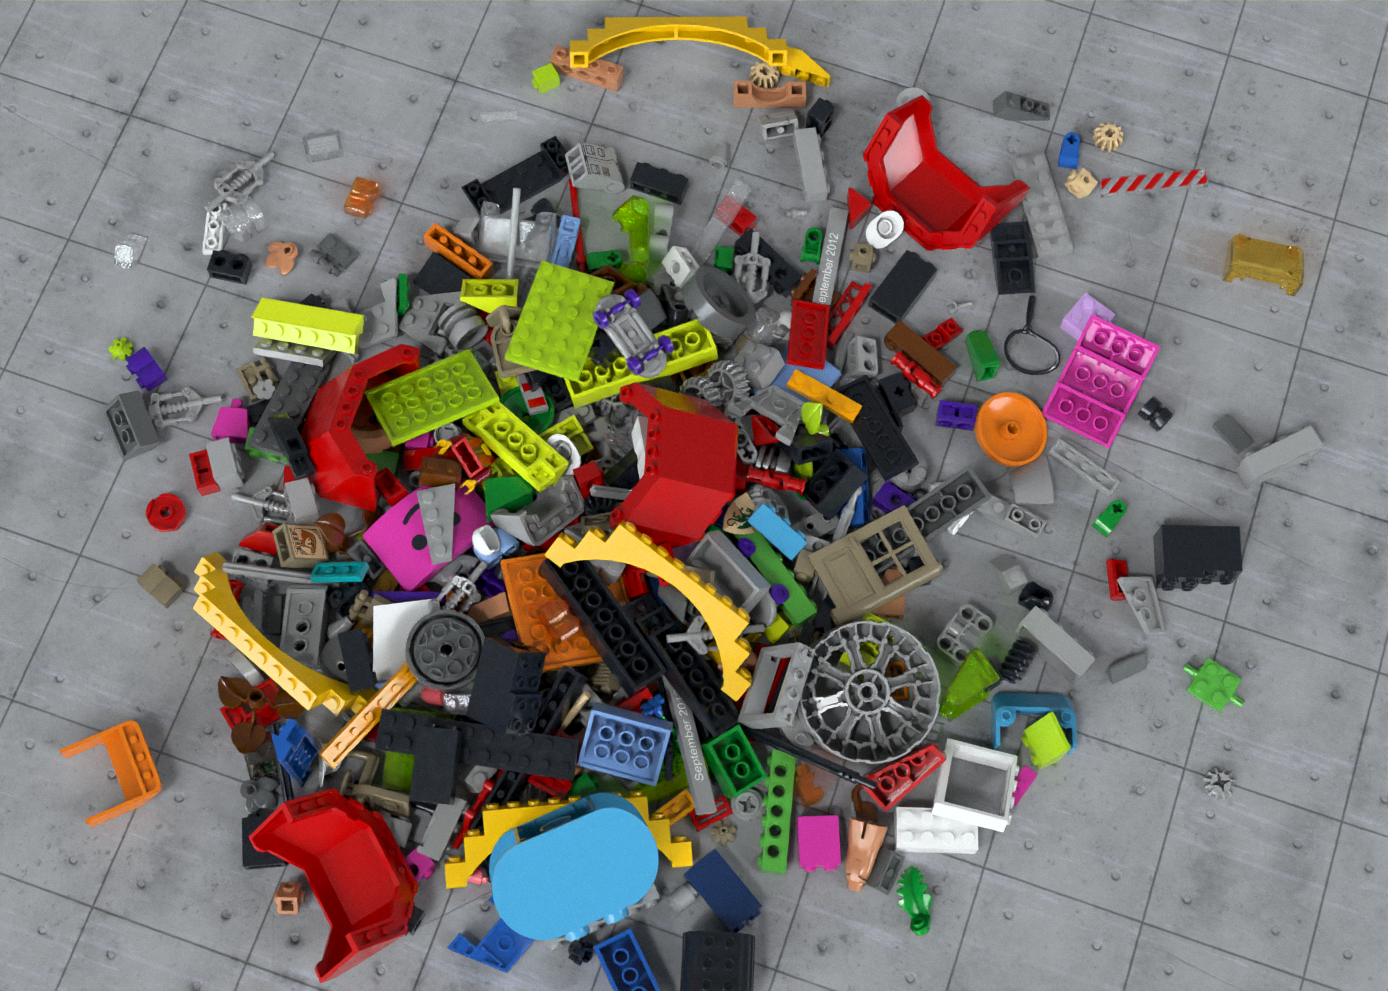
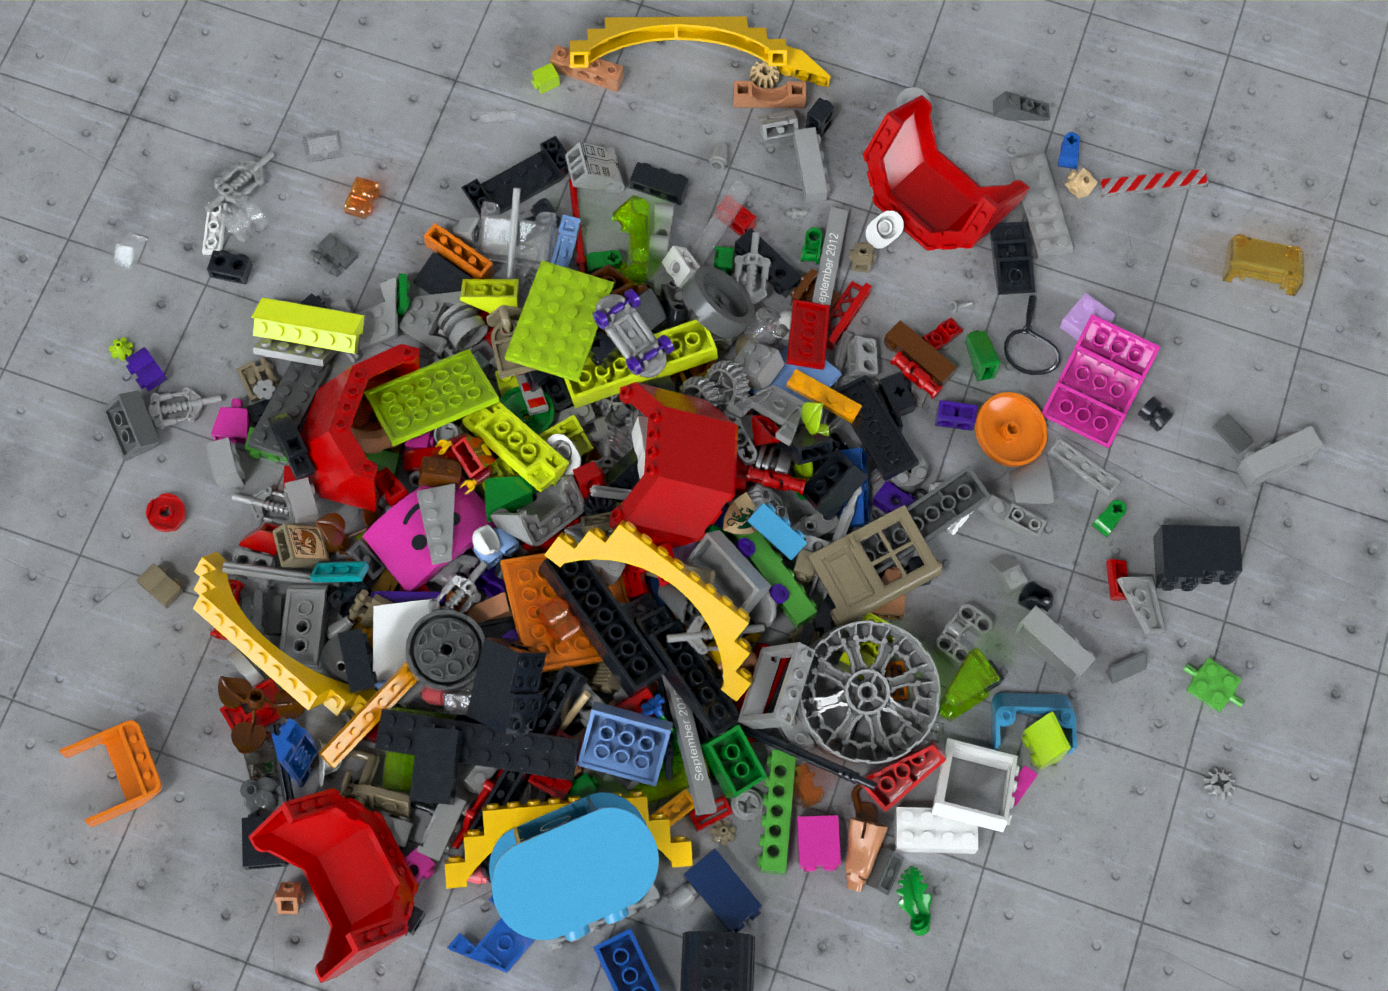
(203, 473): red brick -> none
(279, 258): nougat plate -> none
(580, 951): black gear -> none
(779, 628): neon yellow slope -> none
(857, 207): red slope -> none
(902, 287): black brick -> none
(1016, 660): black piece -> none
(1108, 136): tan gear -> none

